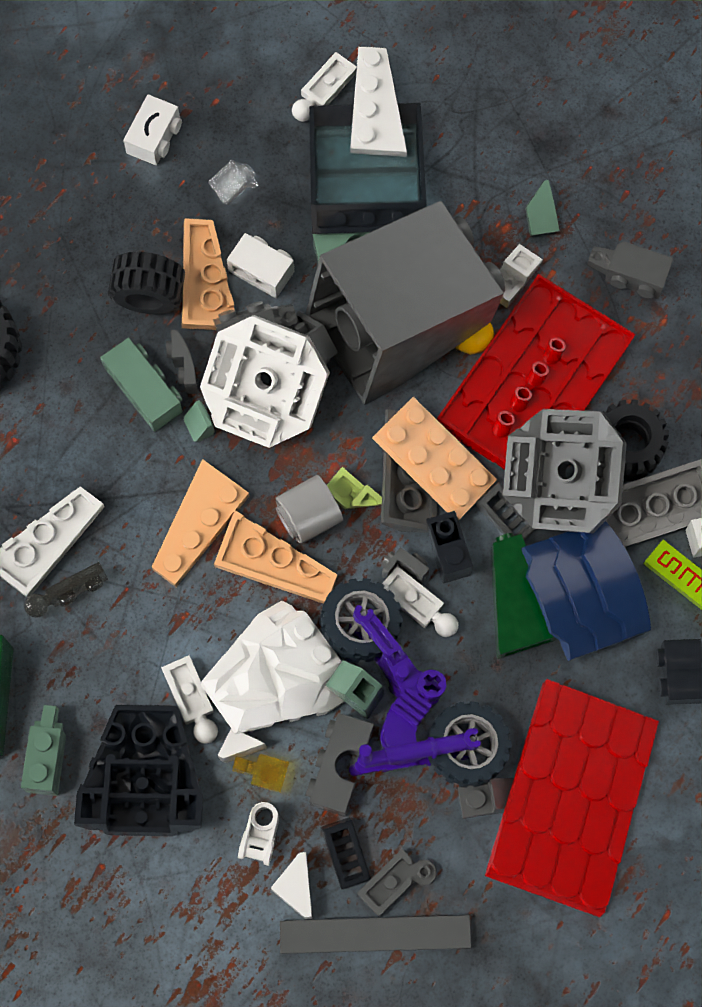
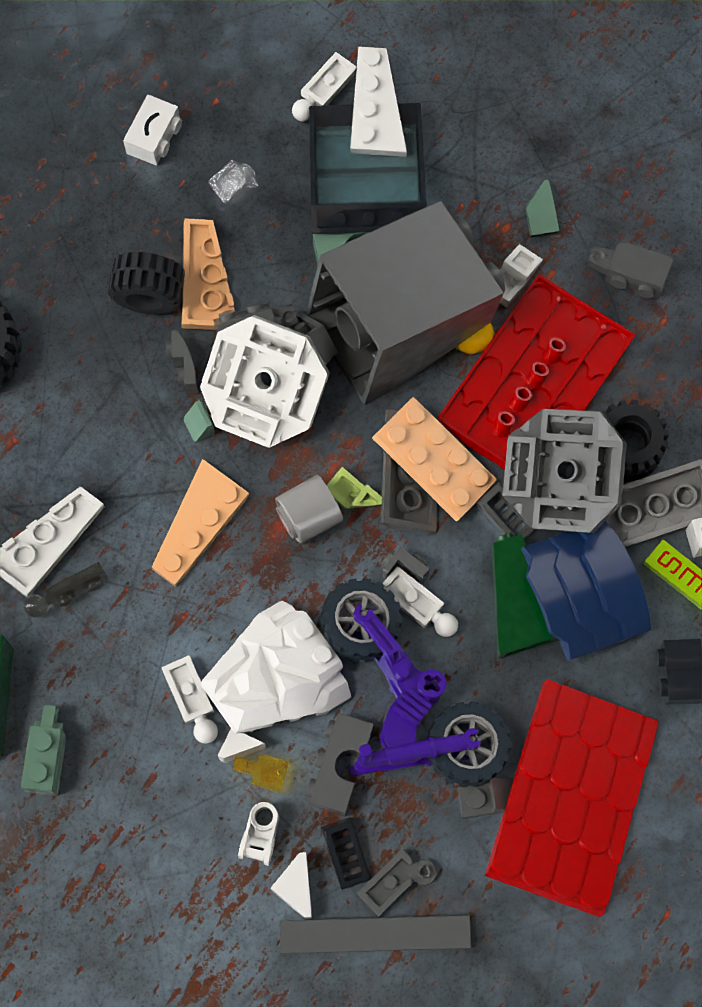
(141, 776): black wedge -> none
(142, 383): sand green brick -> none
(261, 264): white brick -> none
(271, 561): light nougat wing -> none
(356, 688): sand green slope -> none
(449, 547): black slope -> none

